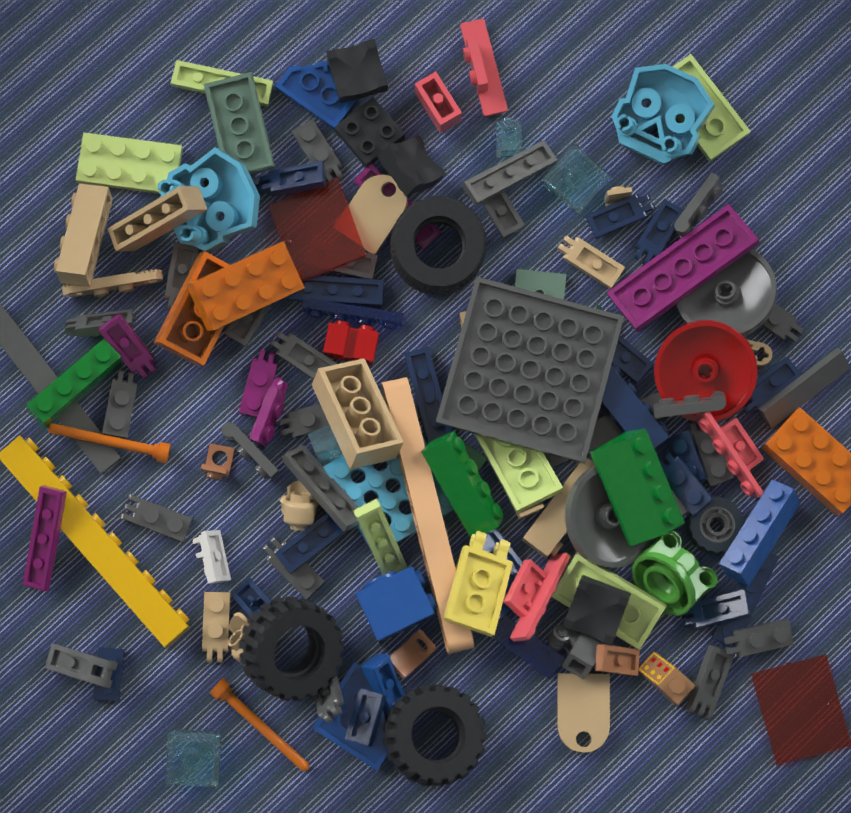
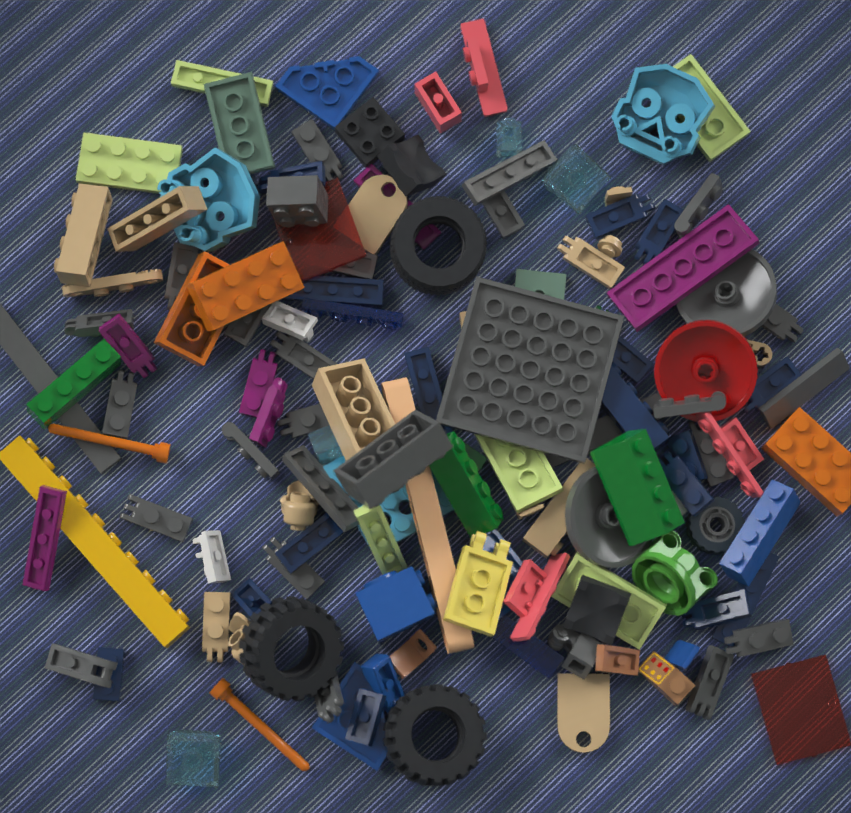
(215, 471): nougat bracket -> none
(290, 321): none -> white plate
(297, 200): none -> dark grey brick
(351, 343): red brick -> none
(357, 71): black brick -> none
(393, 459): none -> dark grey brick
(610, 246): none -> tan plate
(682, 654): none -> blue slope

